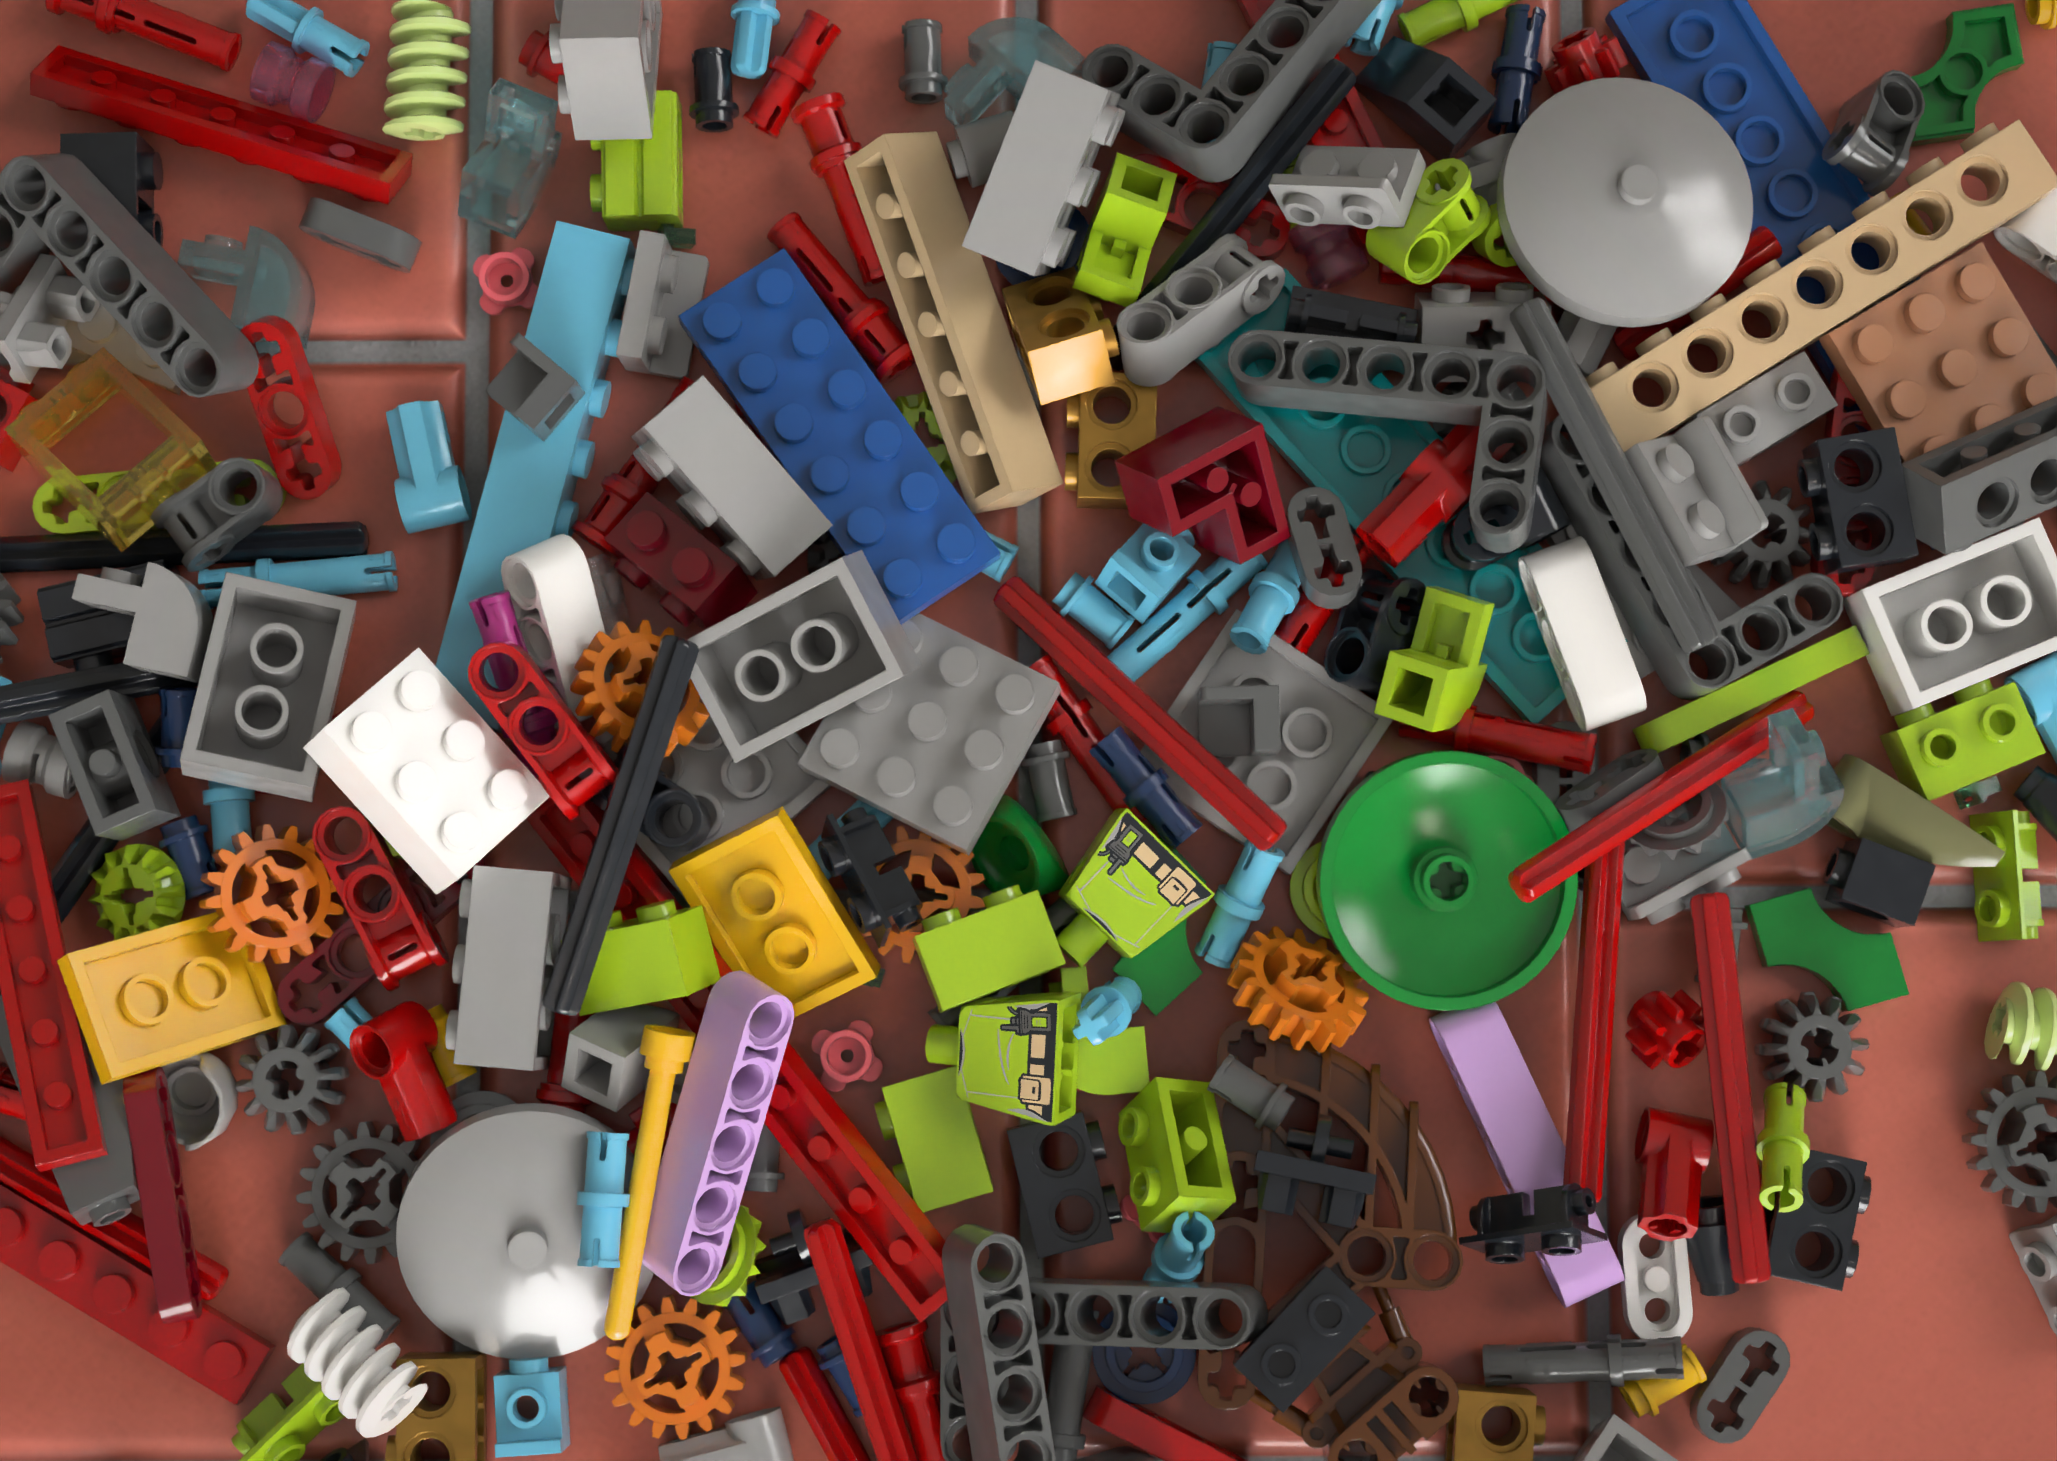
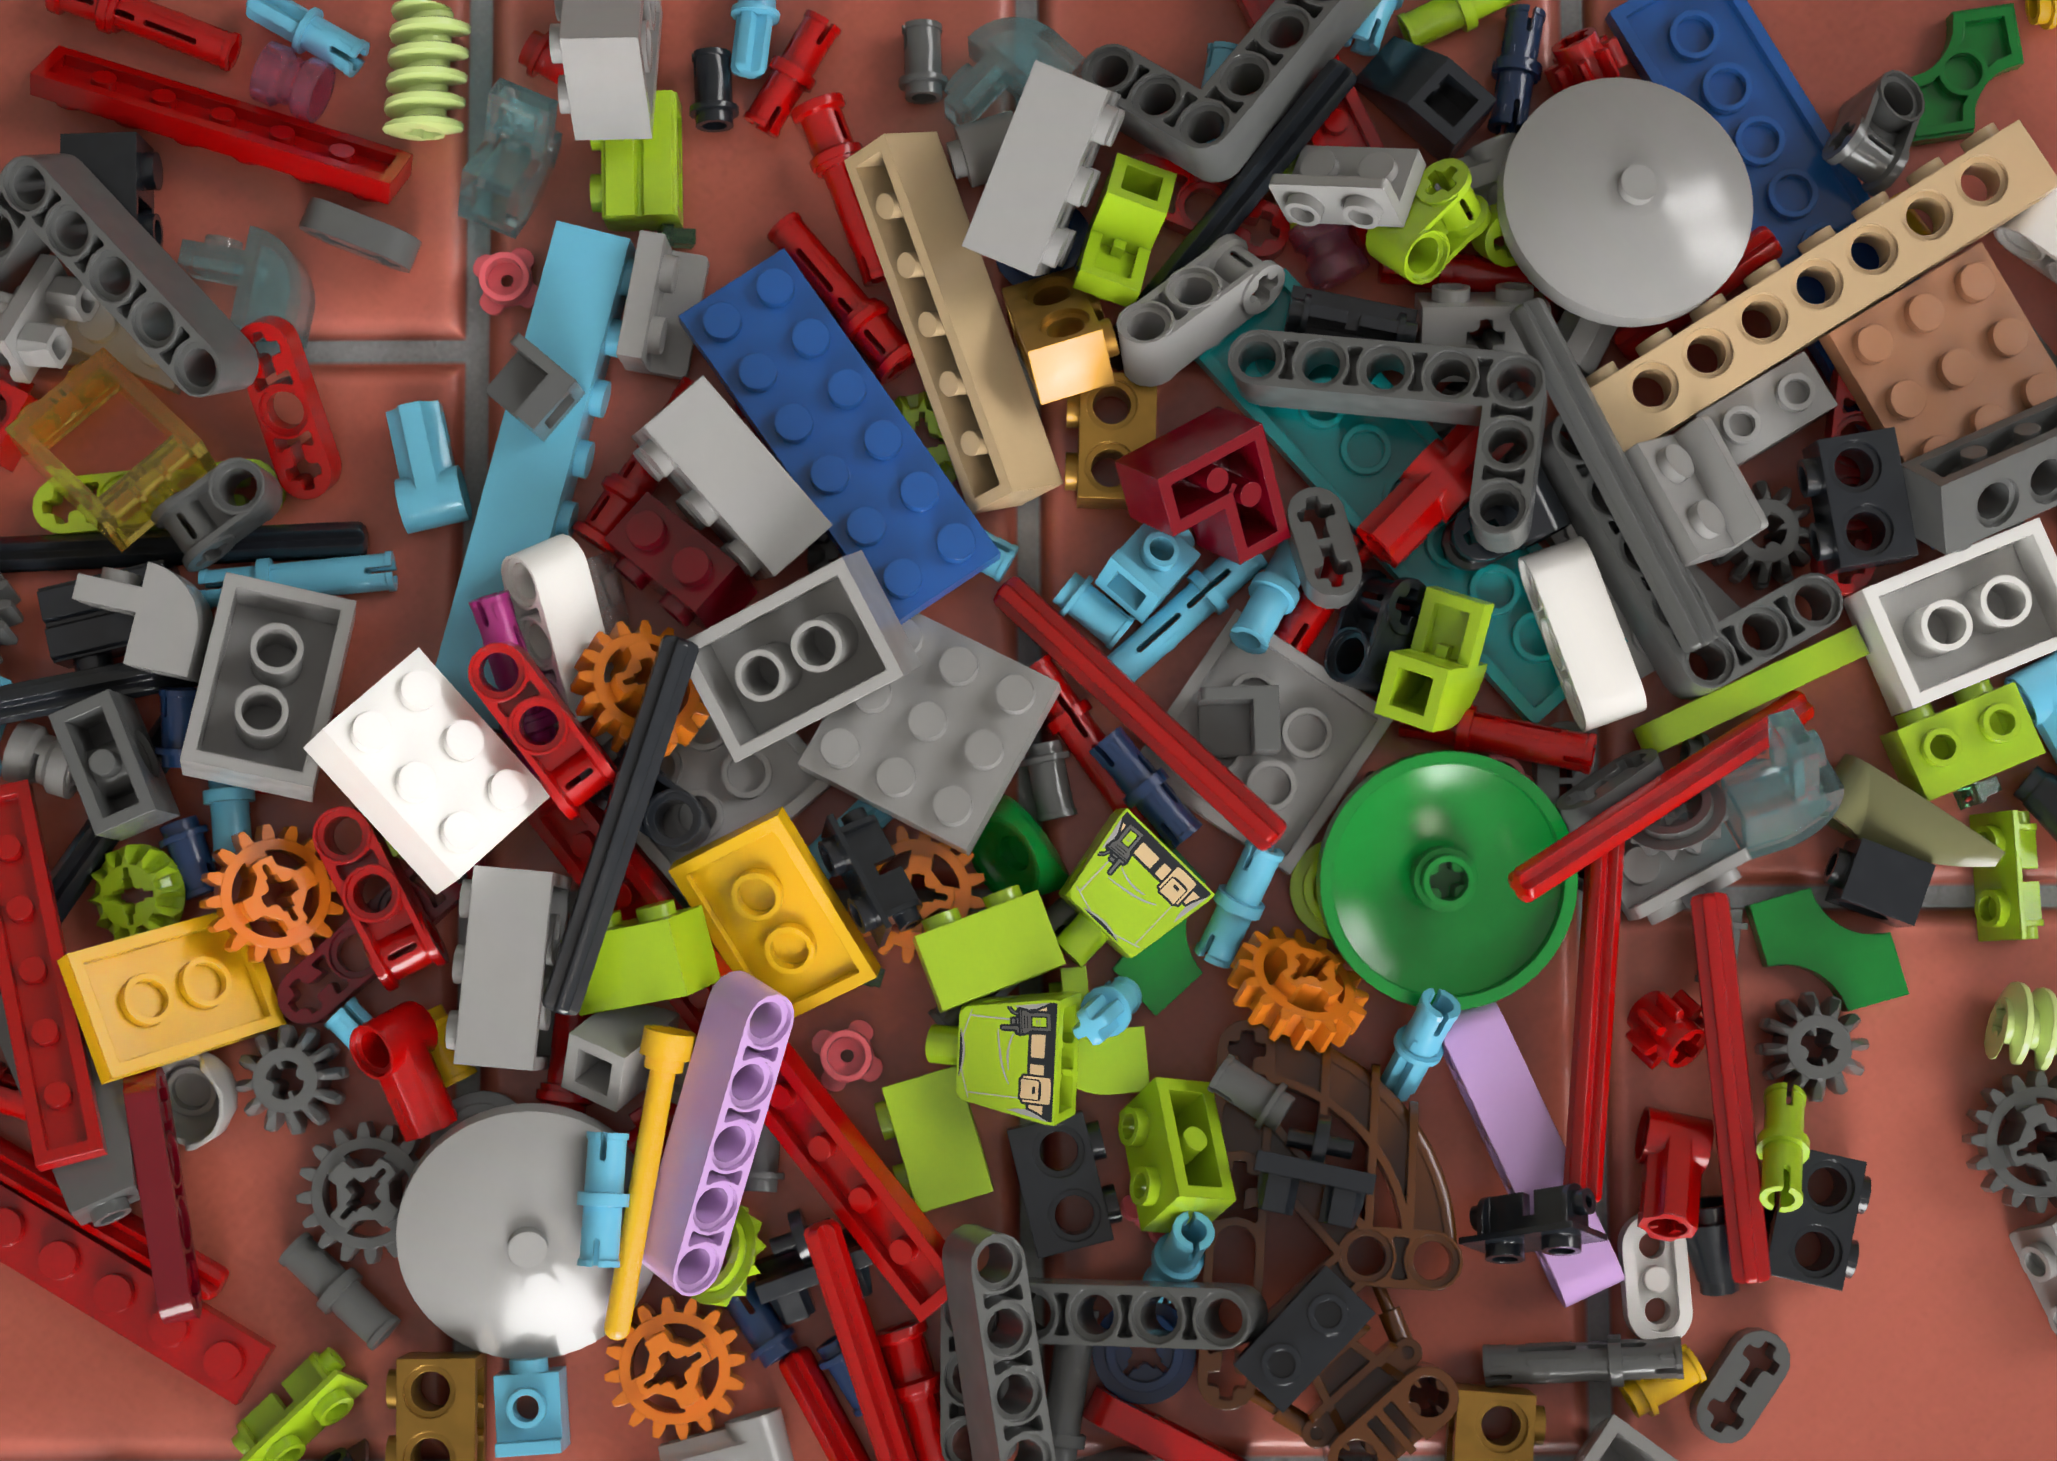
(352, 1367): white piece -> none
(1420, 1042): none -> medium azure axle

